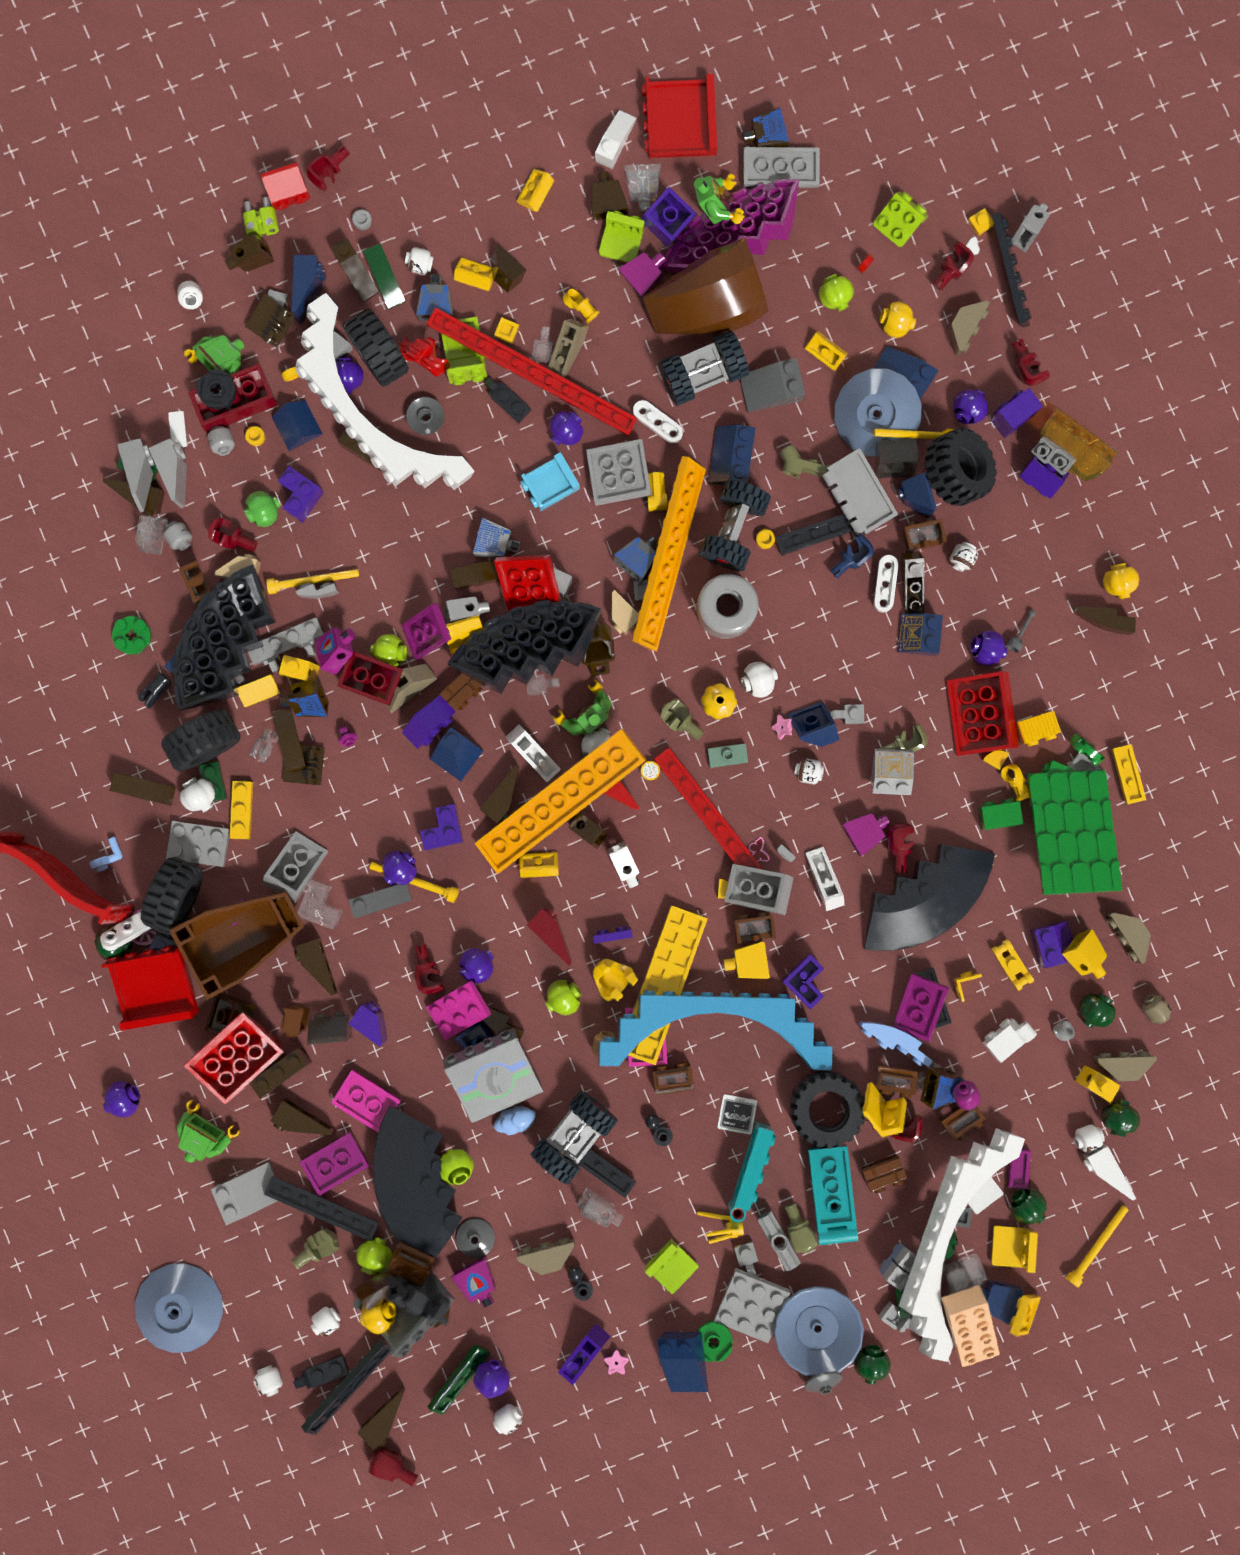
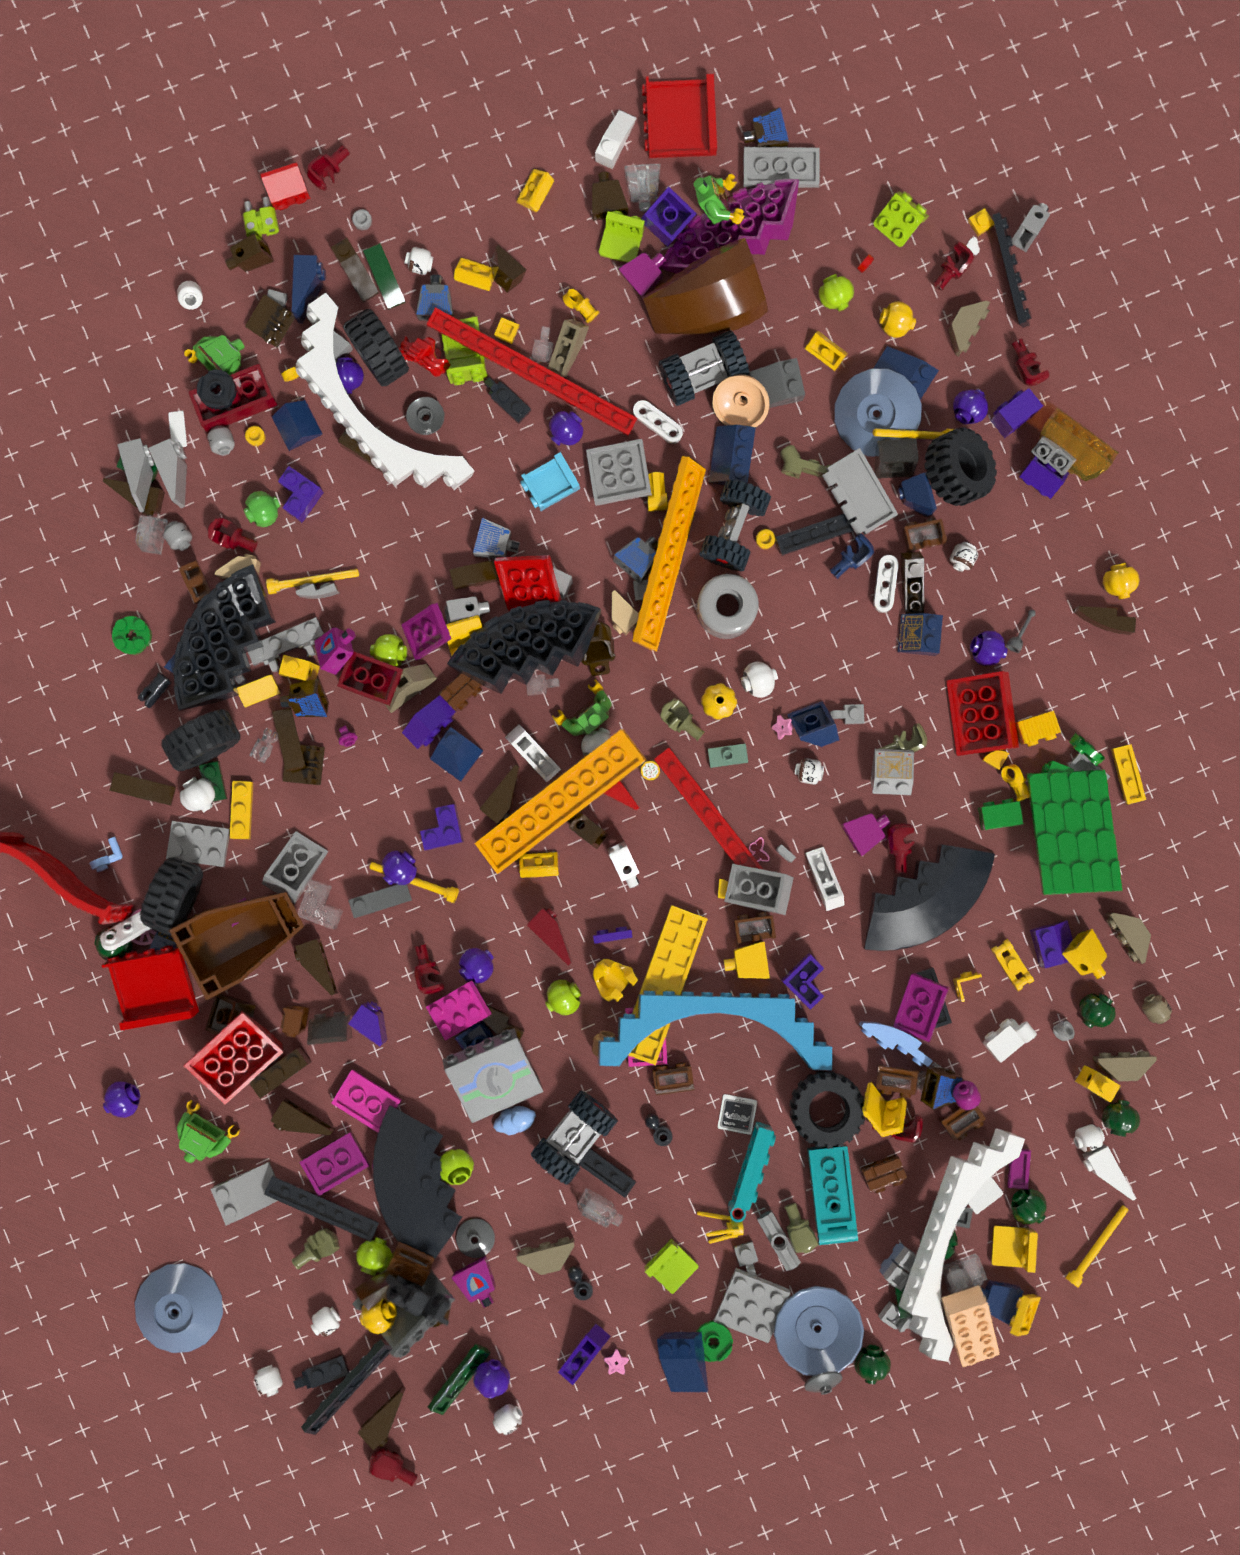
(733, 409): none -> light nougat dish

